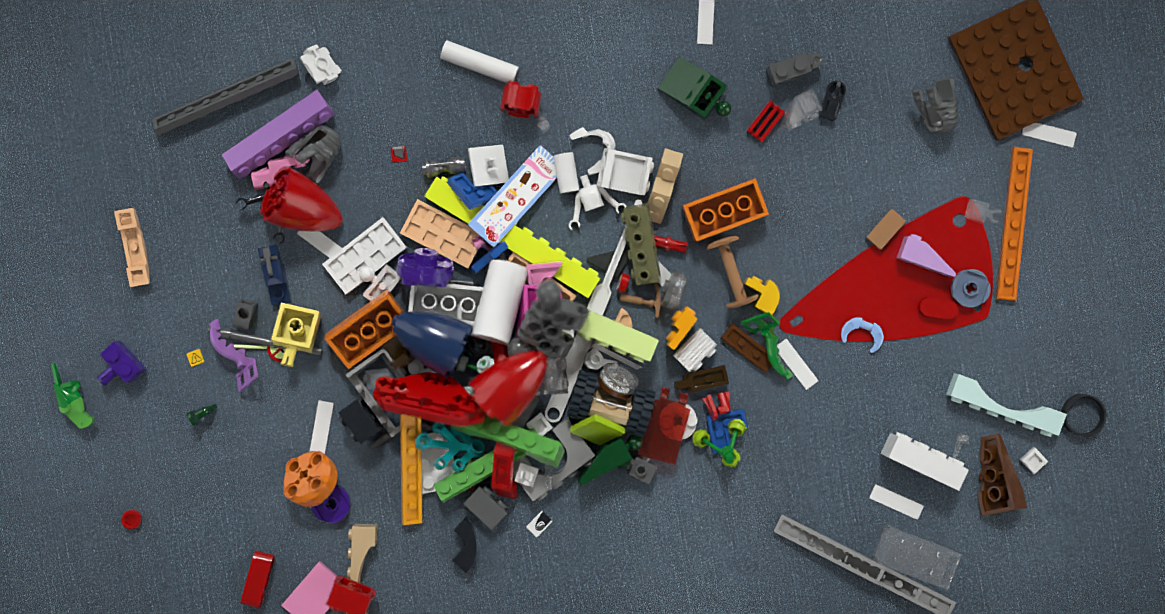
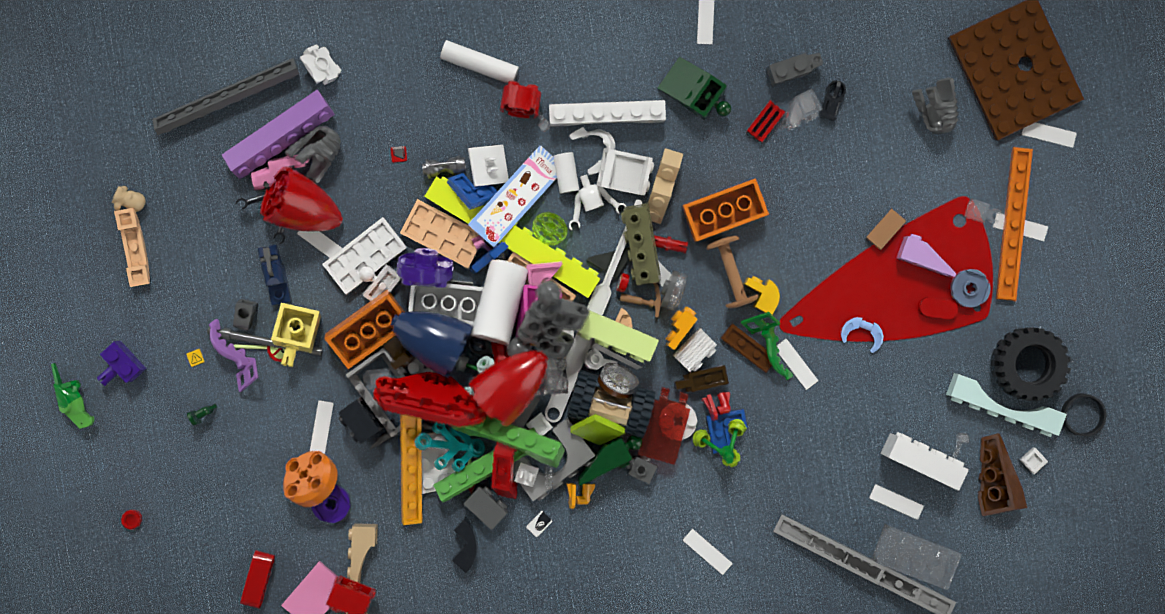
(128, 199): none -> tan animal
(549, 228): none -> clear neon green wheel
(587, 490): none -> light orange piece
(607, 113): none -> white arch
(707, 551): none -> white sticker
(1031, 229): none -> white sticker
(1055, 367): none -> black tyre

